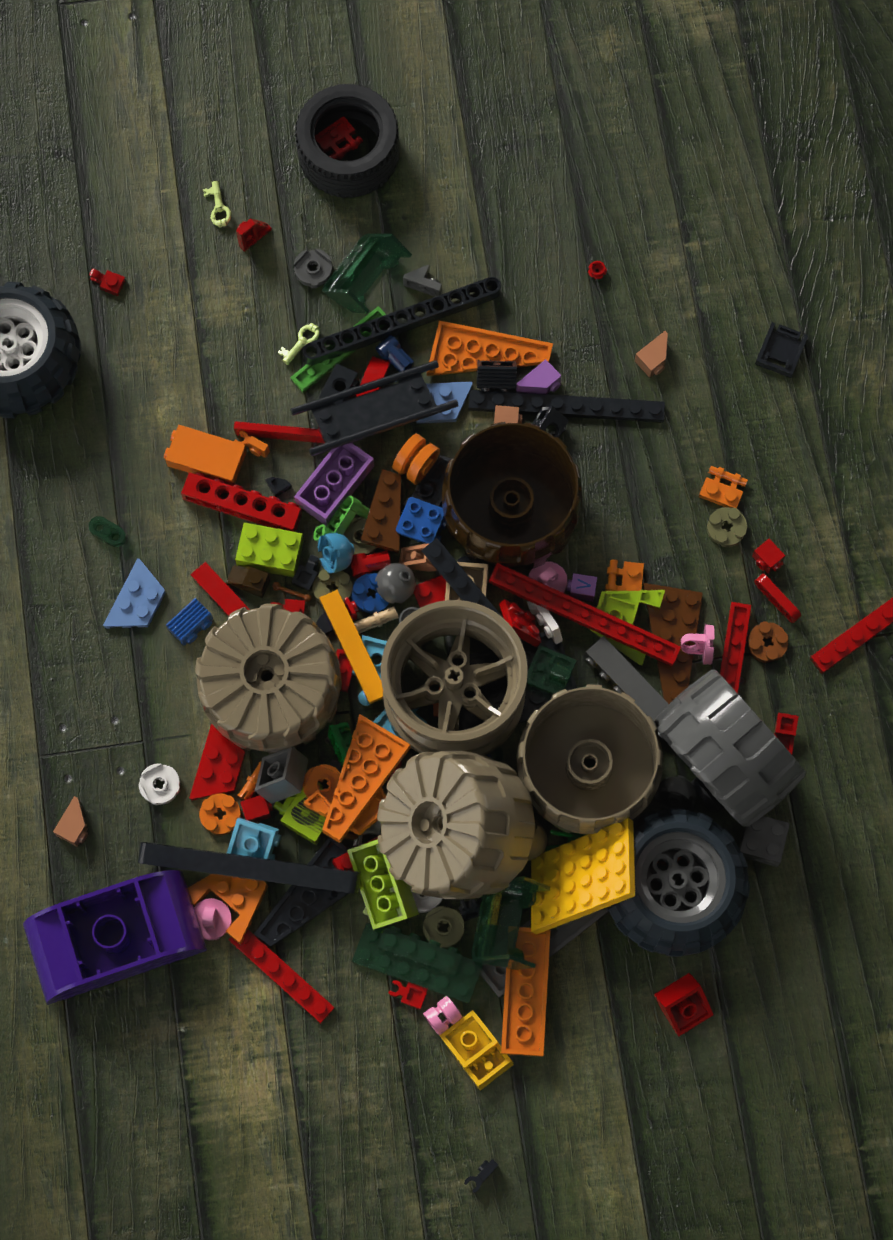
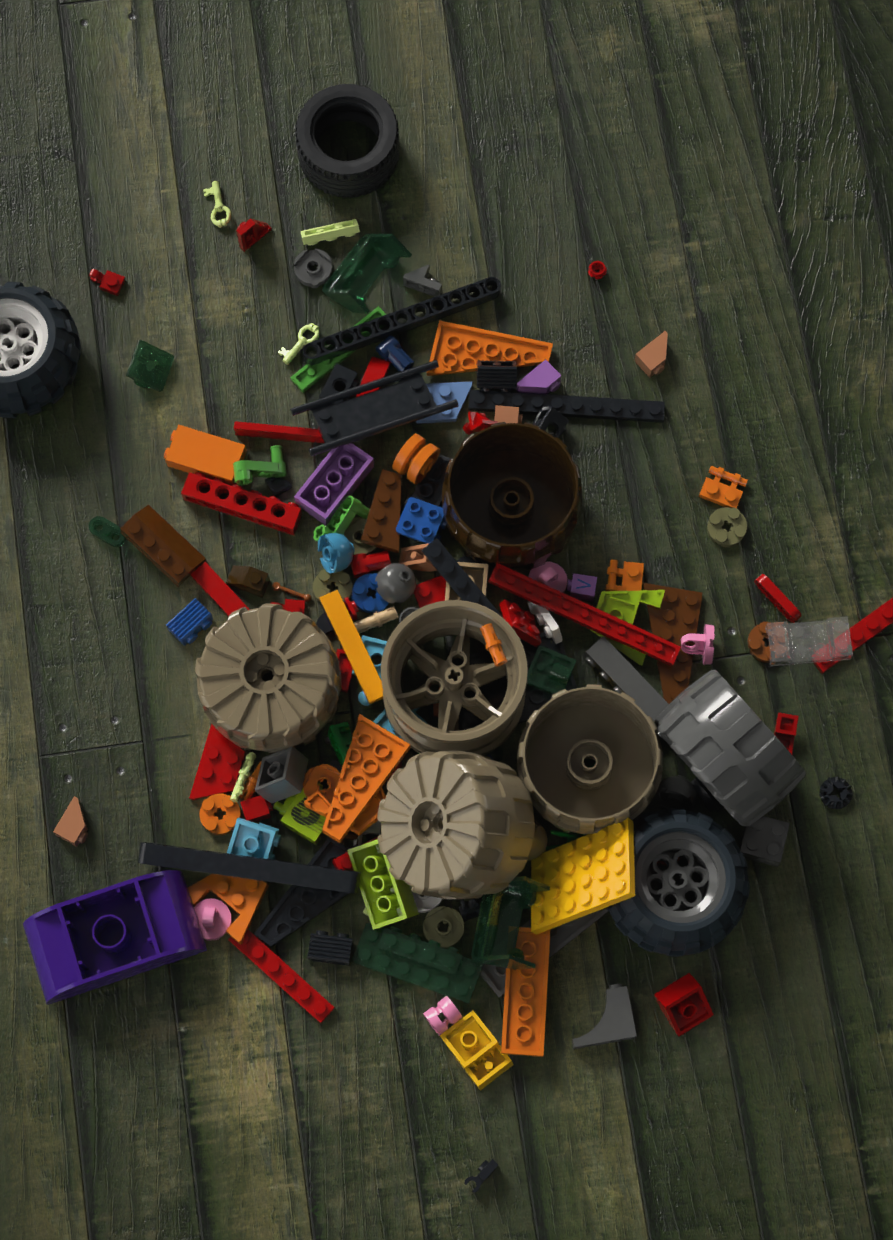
(136, 600): medium blue wing -> none
(148, 781): white plate -> none
(149, 366): none -> clear green plate
(162, 545): none -> reddish brown slope
(243, 774): none -> yellowish green piece
(246, 469): none -> bright green beam
(256, 446): orange plate -> none
(269, 549): lime brick -> none
(306, 575): black plate -> none
(330, 232): none -> yellowish green plate
(330, 948): none -> black brick
(336, 134): red plate -> none
(411, 994): red plate -> none
(477, 423): none -> red piece
(493, 645): none -> orange pin
(616, 1023): none -> dark grey arch
(735, 643): red plate -> none
(768, 557): red brick -> none
(781, 347): black container -> none
(809, 641): none -> clear piece
(833, 801): none -> black gear

